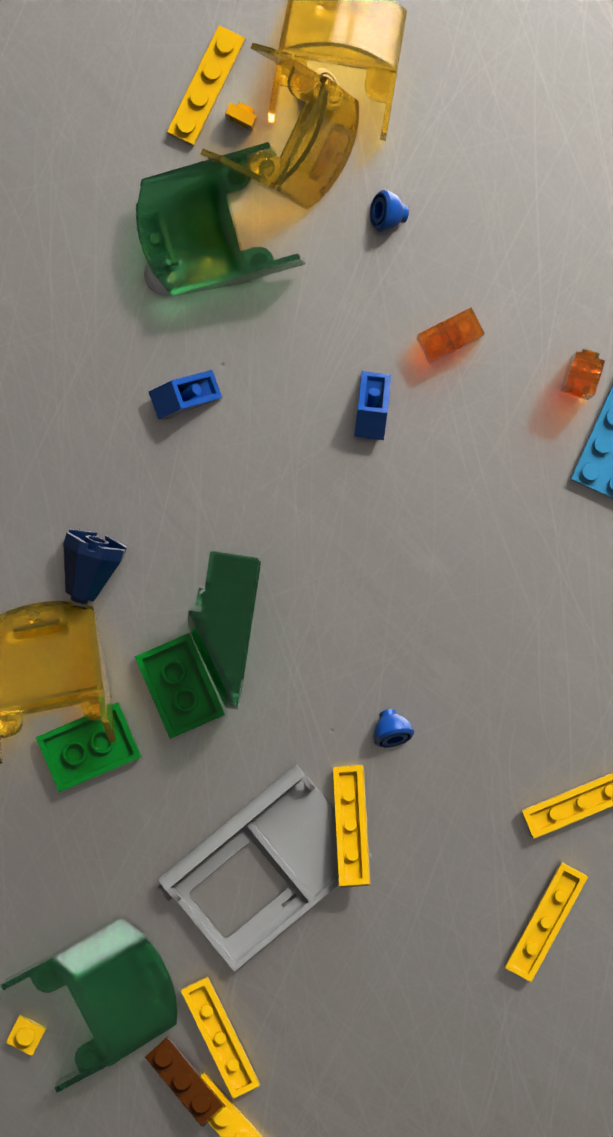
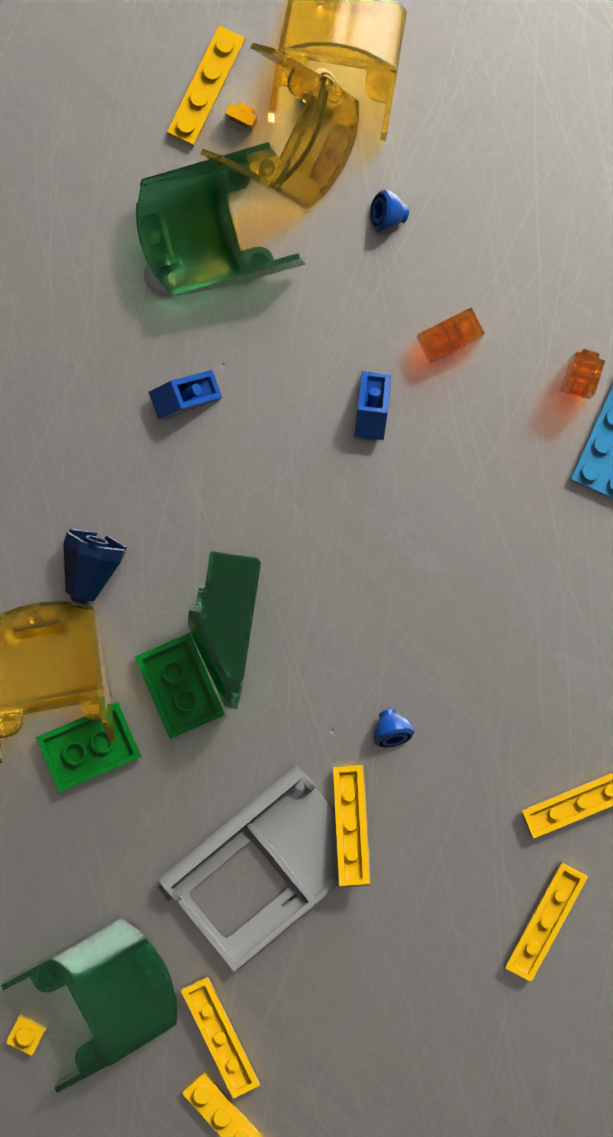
(185, 1081): reddish brown plate -> none

